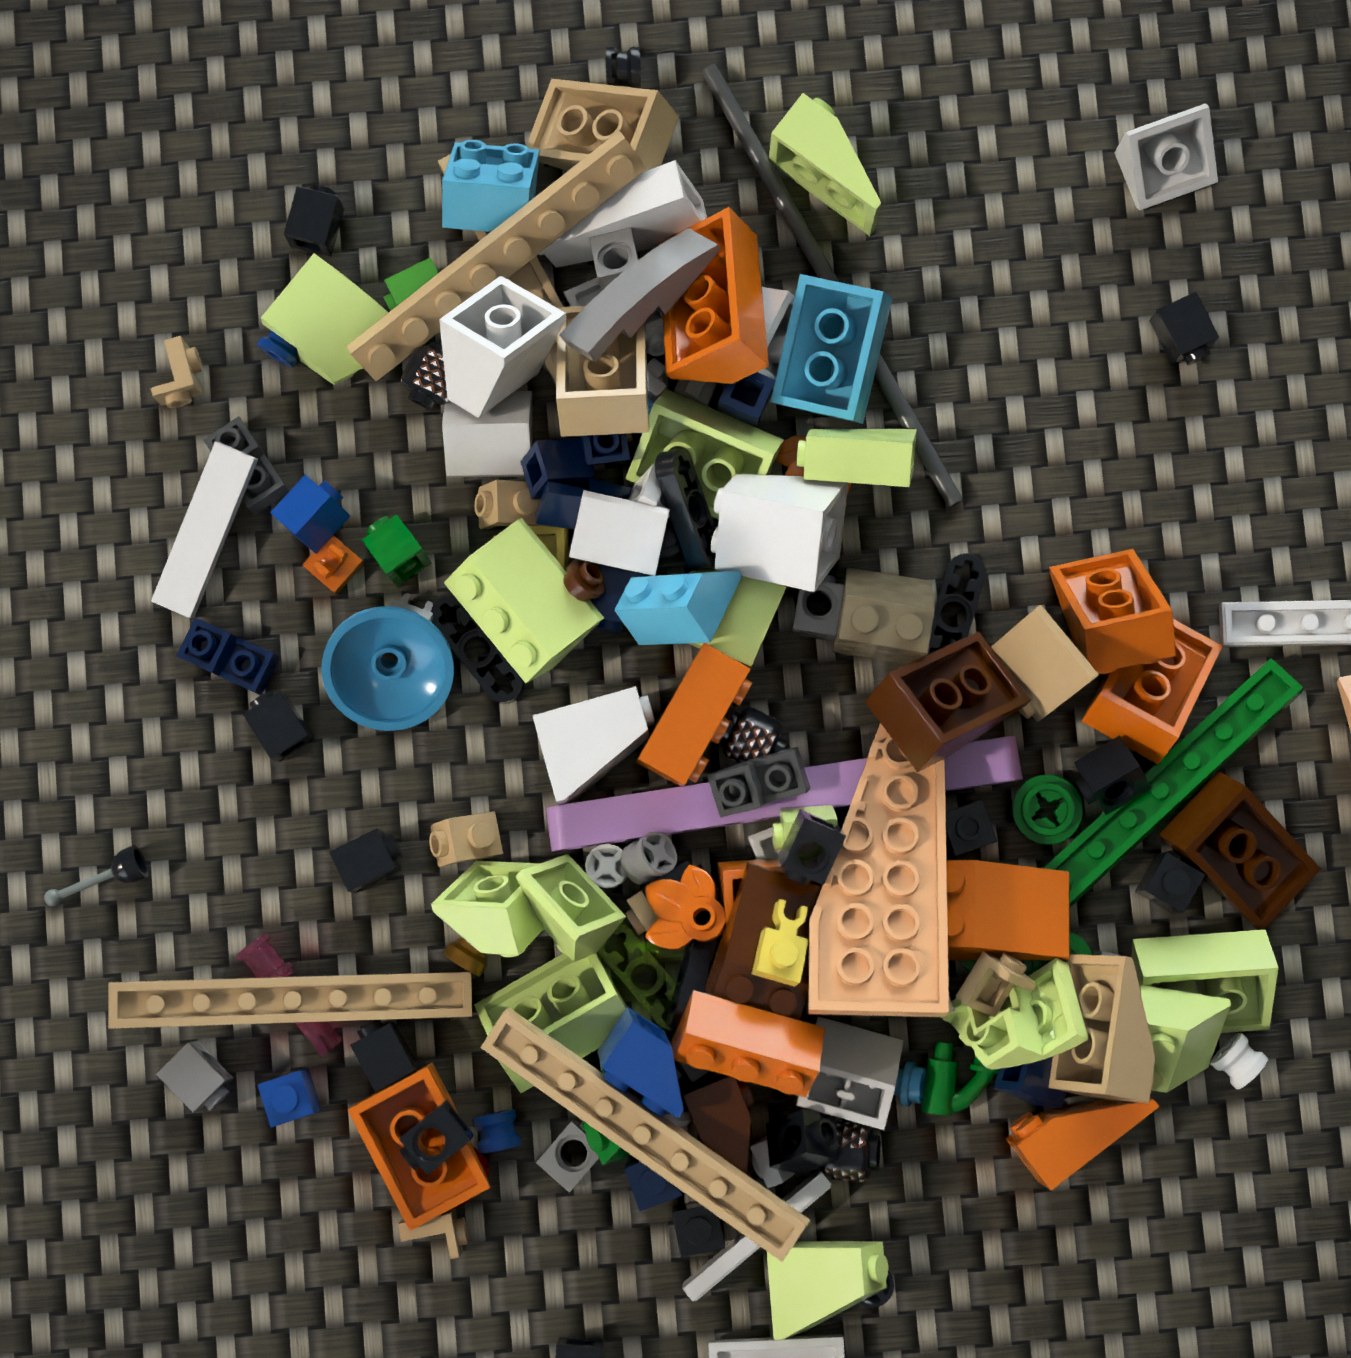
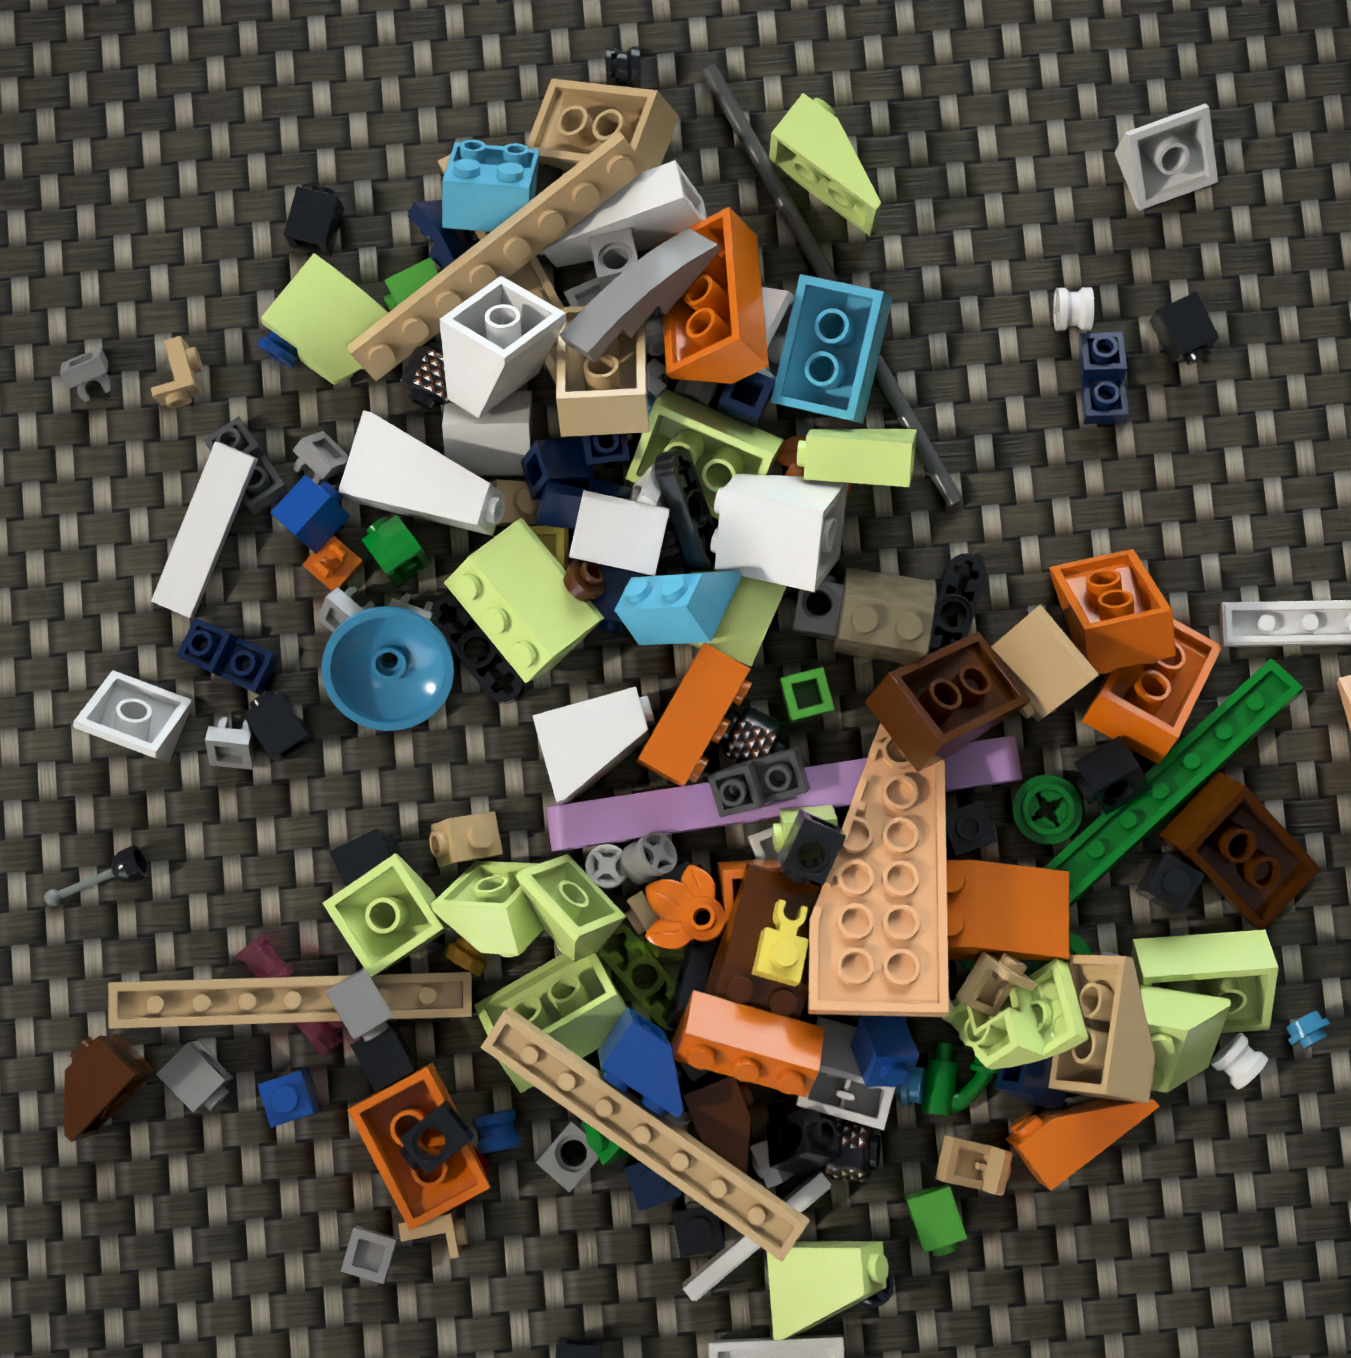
(86, 368): none -> light grey tile
(100, 1082): none -> reddish brown slope
(135, 716): none -> white slope
(230, 746): none -> light grey tile
(321, 456): none -> light grey tile
(339, 607): none -> light grey tile
(360, 1005): none -> light grey brick
(369, 1254): none -> light grey tile
(386, 915): none -> yellowish green slope
(411, 479): none -> white slope
(448, 242): none -> dark blue slope
(806, 696): none -> bright green brick
(884, 1051): none -> blue brick
(935, 1219): none -> bright green brick
(974, 1165): none -> tan bracket
(1073, 308): none -> white wheel
(1103, 378): none -> dark blue slope
(1308, 1030): none -> dark azure plate

